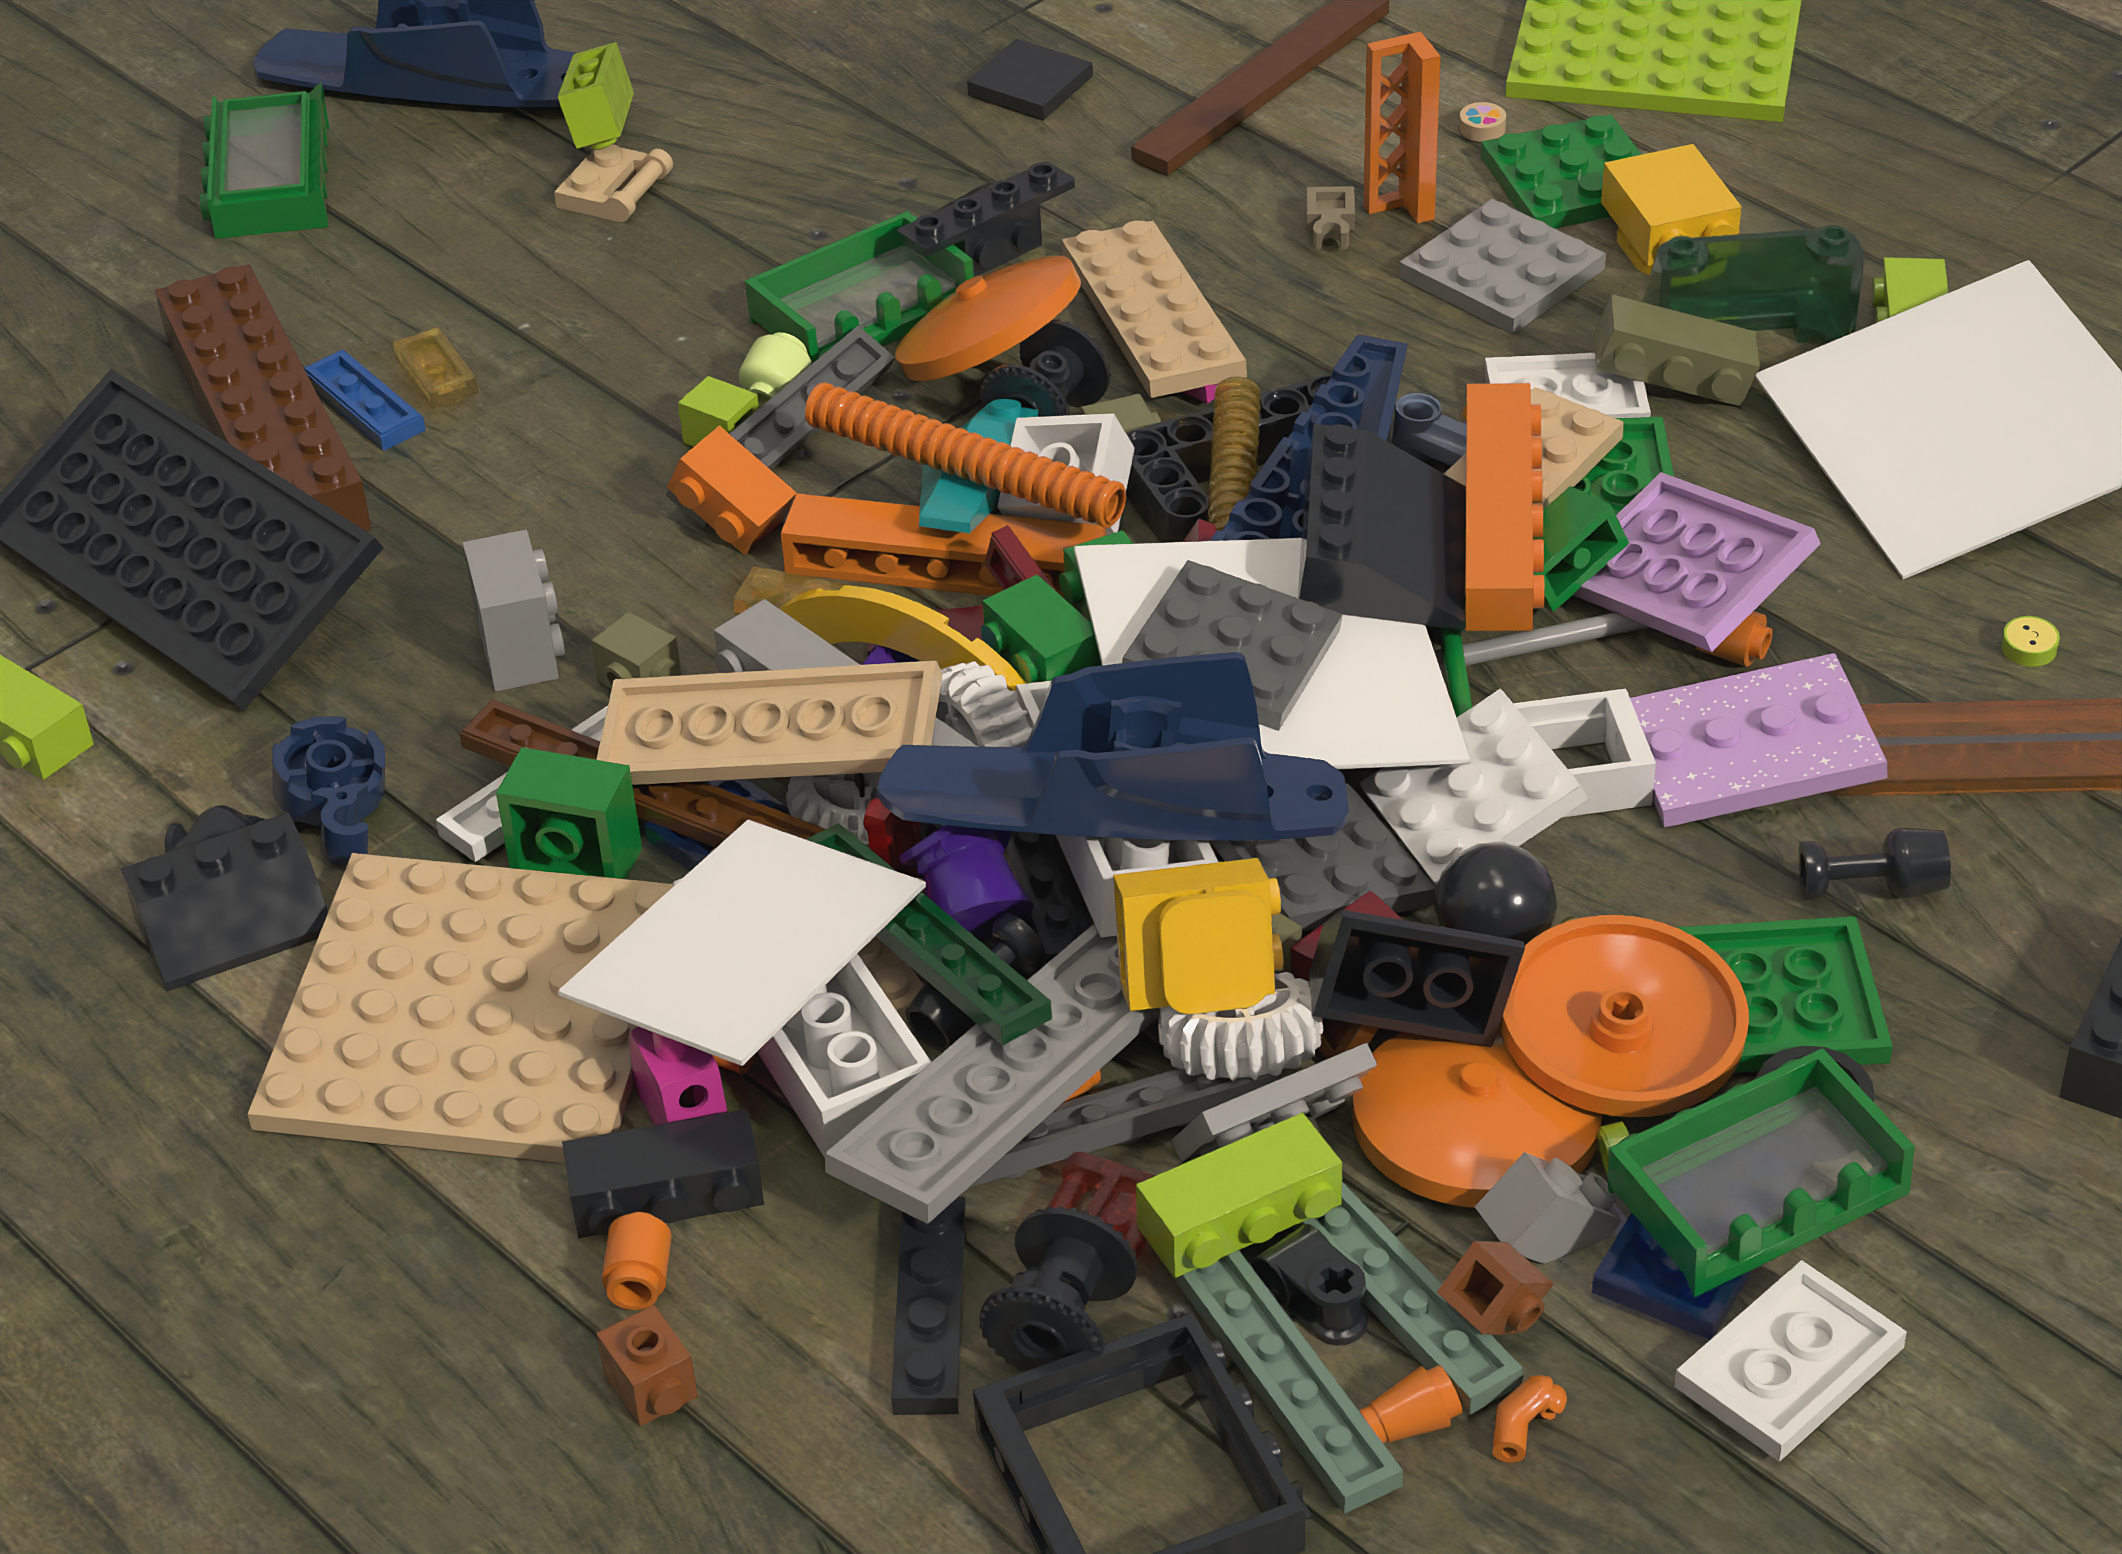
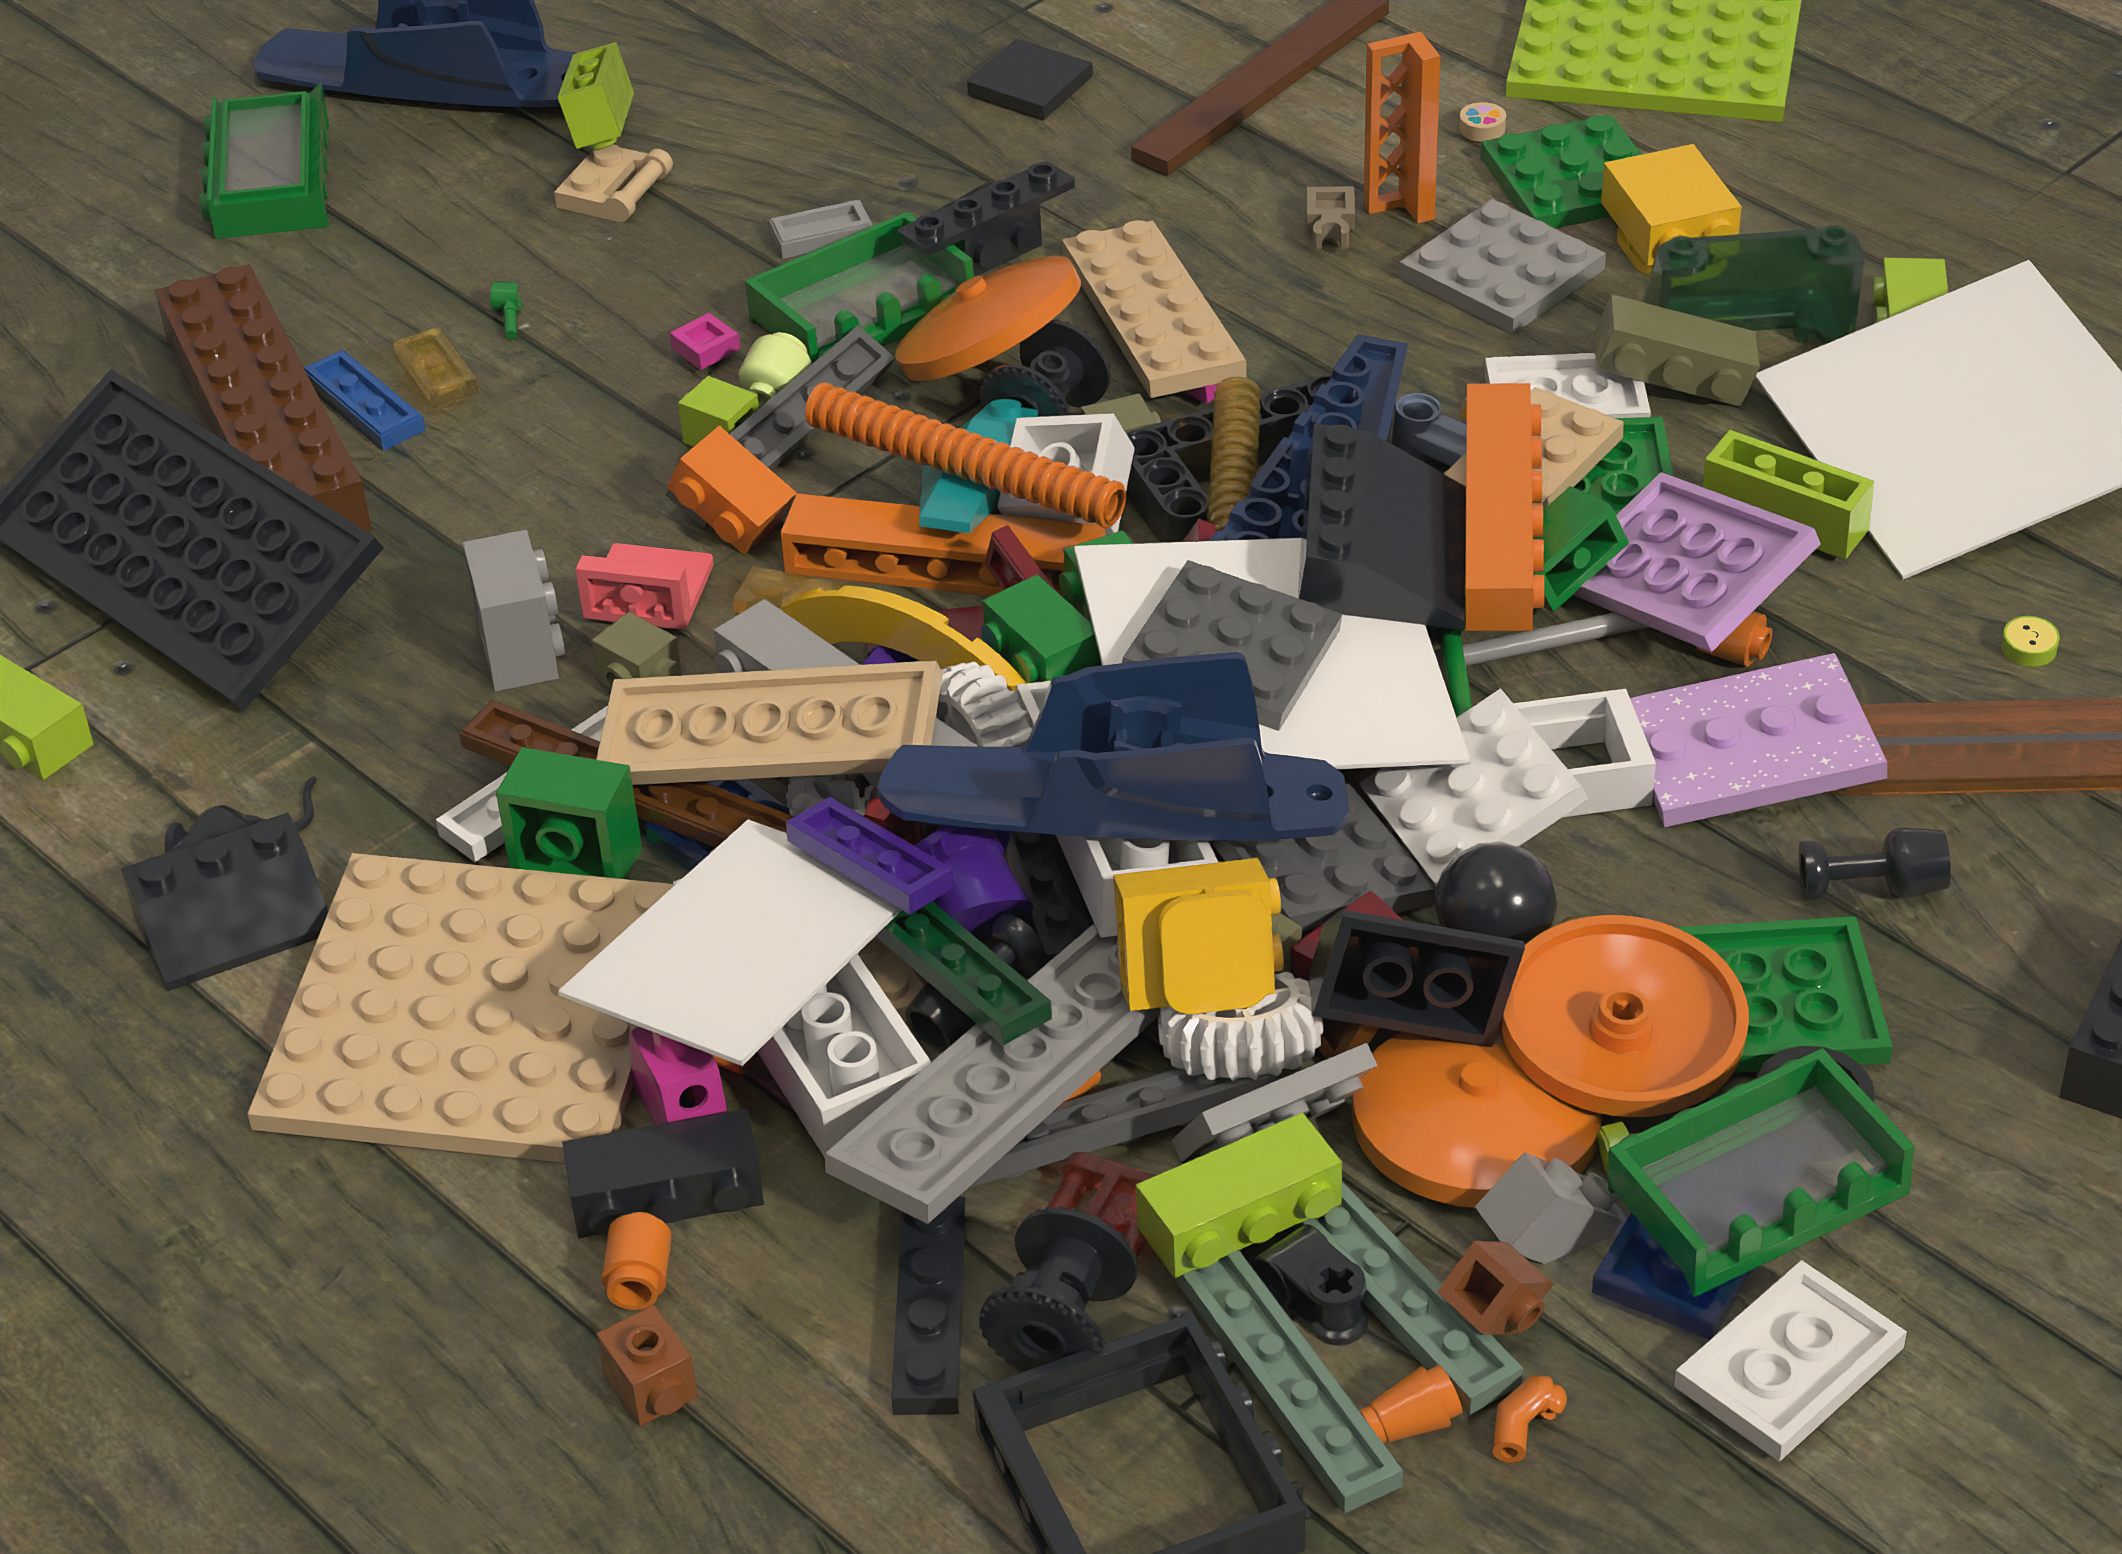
(330, 781): dark blue piece -> none
(505, 298): none -> green hand
(645, 581): none -> coral bracket
(704, 341): none -> dark pink plate
(817, 228): none -> light grey tile
(870, 855): none -> dark purple plate
(1793, 487): none -> lime brick

